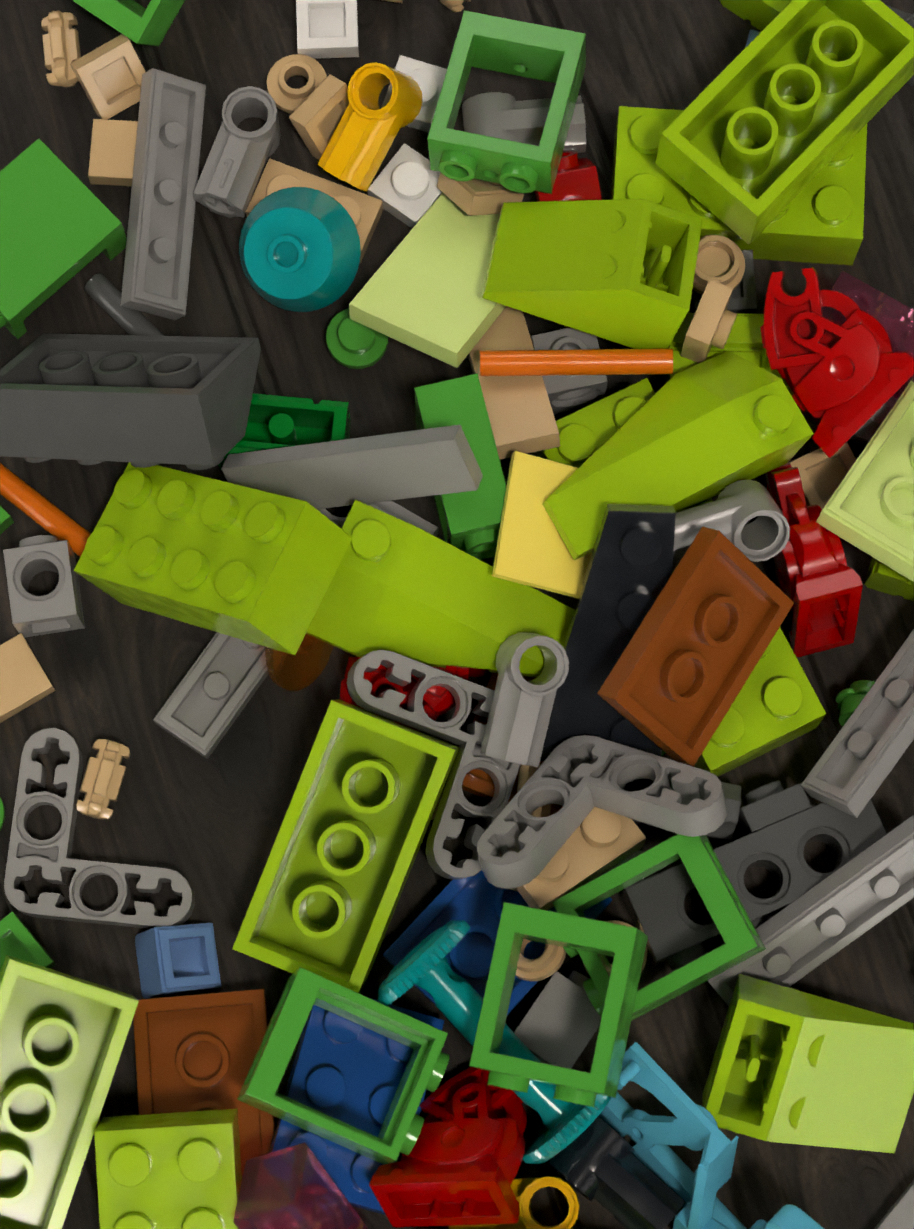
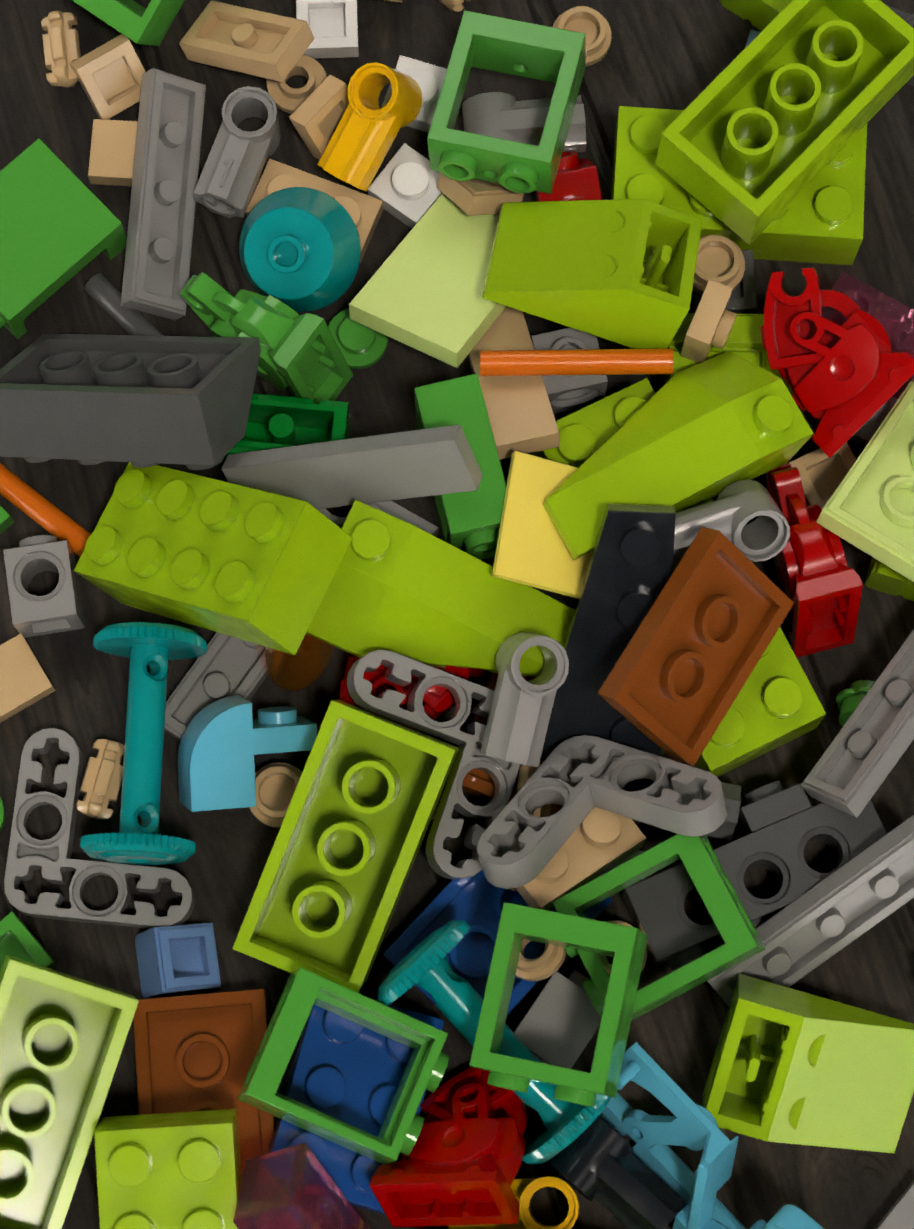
(144, 742): none -> teal hose
(220, 749): none -> medium azure brick
(247, 40): none -> tan plate
(274, 792): none -> tan plate
(294, 347): none -> bright green piece
(593, 24): none -> tan plate

